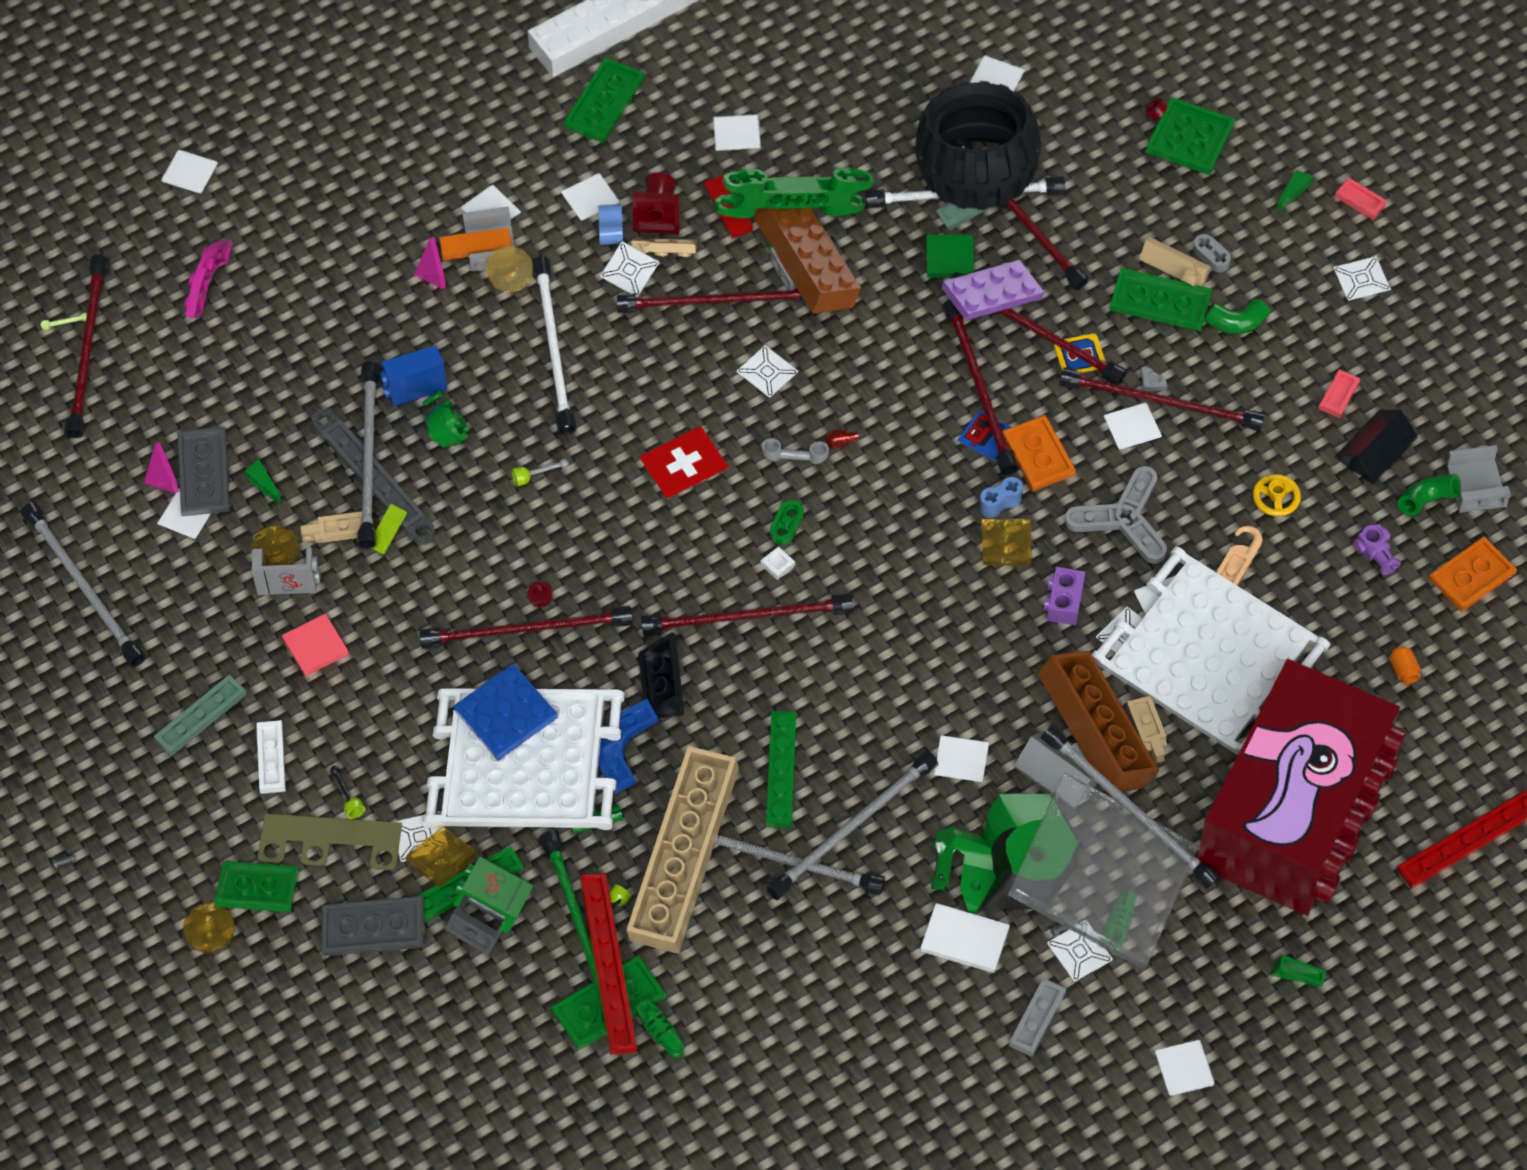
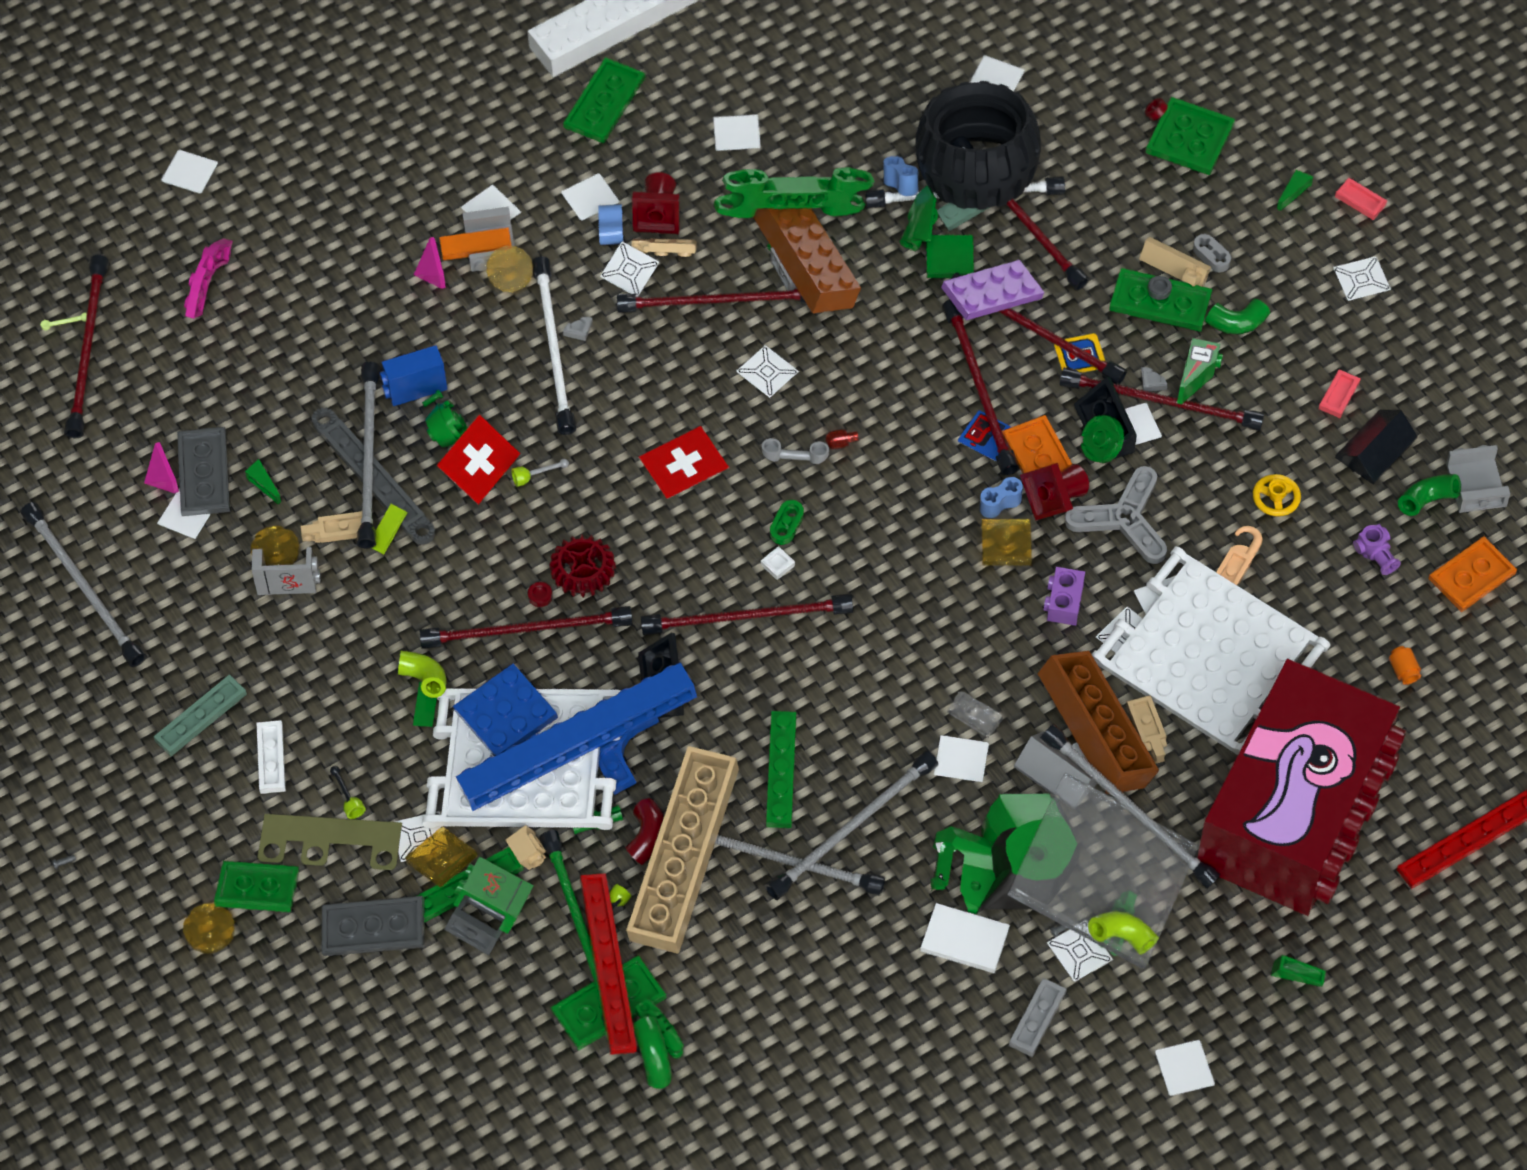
(315, 644): coral tile -> none
(424, 669): none -> lime cylinder
(424, 709): none -> green sticker
(478, 459): none -> red sticker
(527, 847): none -> tan window
(576, 736): none -> blue brick
(578, 329): none -> light grey tile
(580, 557): none -> dark red gear
(650, 821): none -> dark red cylinder
(653, 1052): none -> green cylinder
(734, 226): red tile -> none
(900, 176): none -> medium blue axle
(921, 220): none -> green panel
(975, 714): none -> clear plate
(1051, 489): none -> dark red plant
(1102, 439): none -> green tile
(1105, 401): none -> black slope
(1123, 926): none -> lime cylinder
(1159, 287): none -> dark grey tile
(1199, 367): none -> green slope

